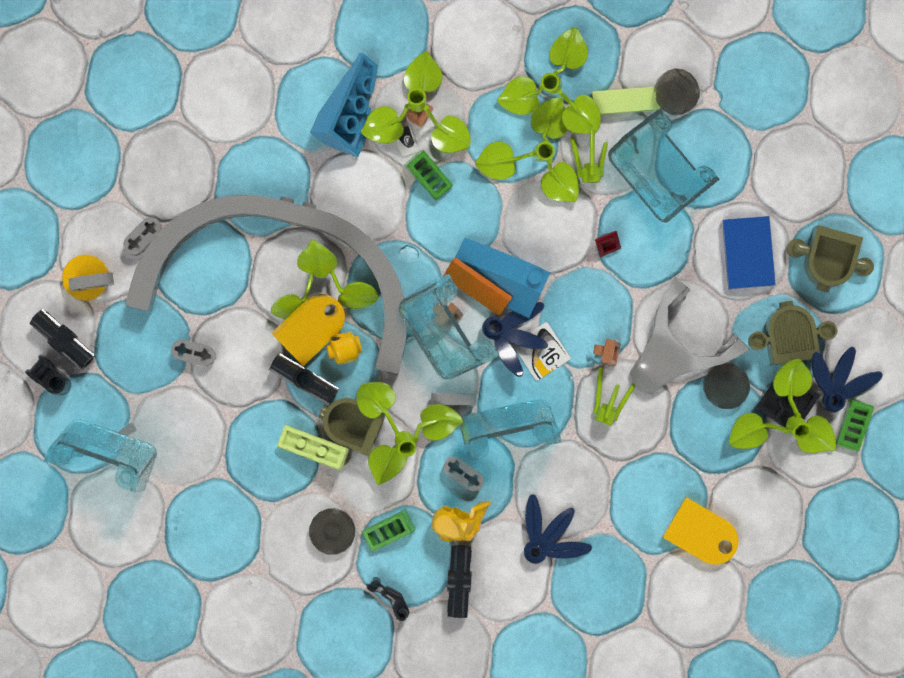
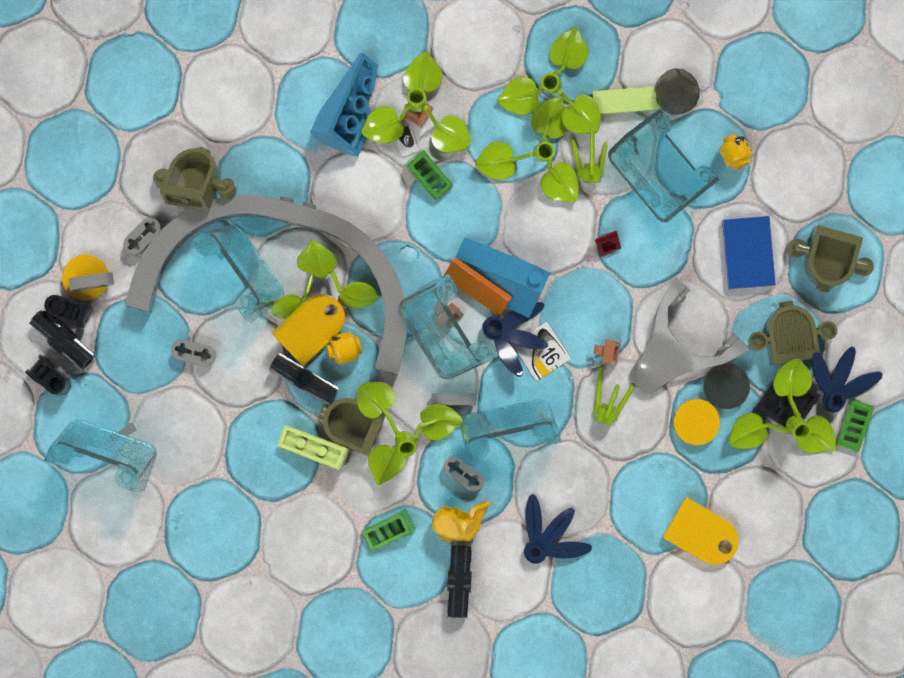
(71, 311): none -> black piece
(193, 180): none -> olive piece
(261, 284): none -> clear light blue windscreen
(332, 531): clear smoke tile -> none
(395, 597): black arm -> none
(696, 422): none -> yellow tile
(736, 152): none -> yellow head

